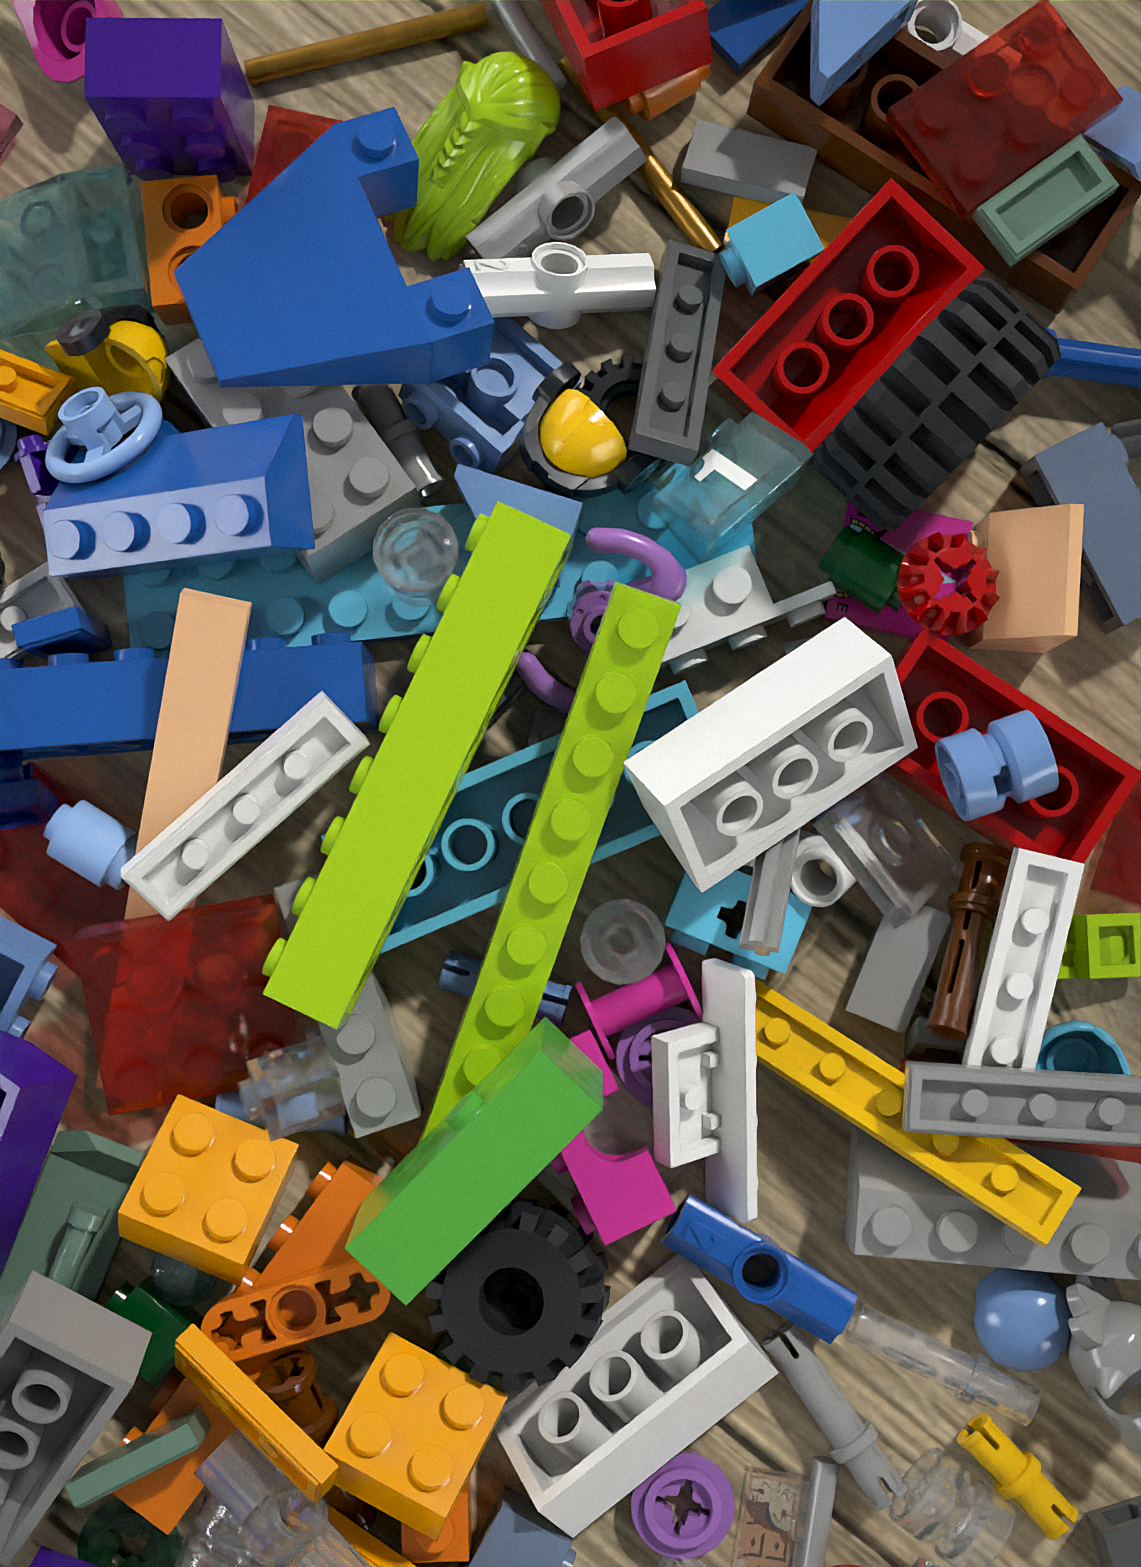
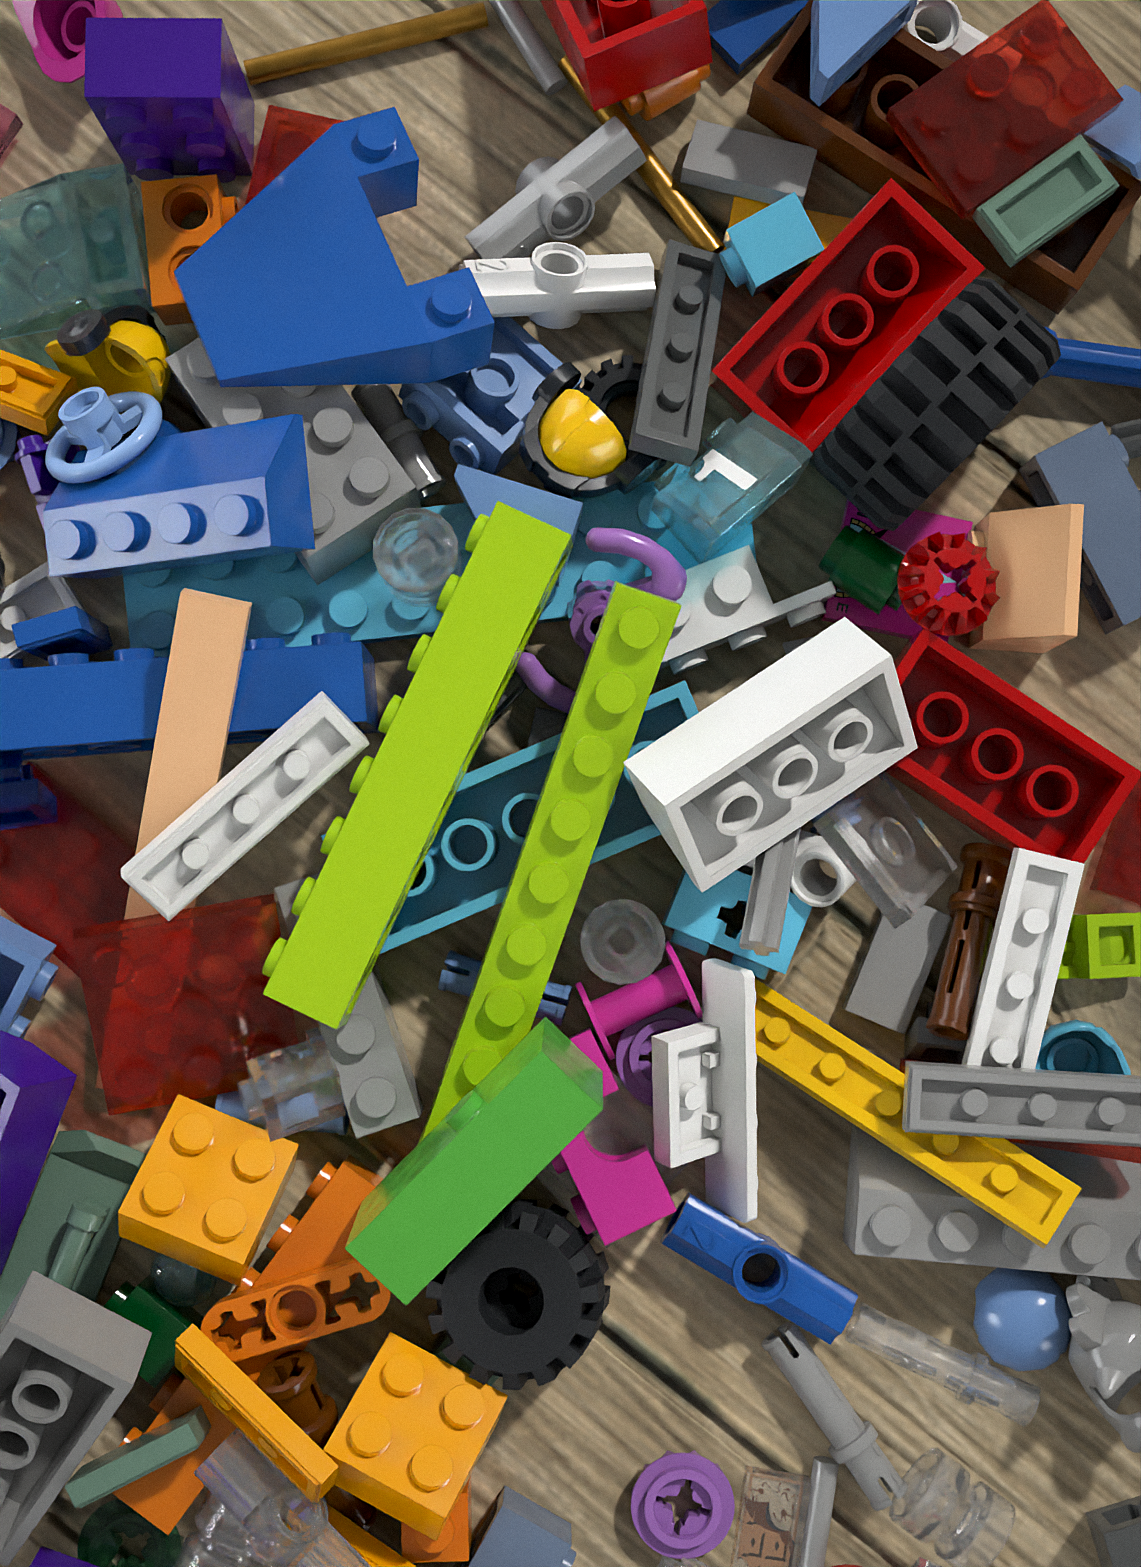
(90, 843): light blue brick -> none
(474, 149): lime hair -> none
(640, 1393): white slope -> none
(1004, 763): medium blue wheel -> none
(1017, 1476): yellow pin -> none

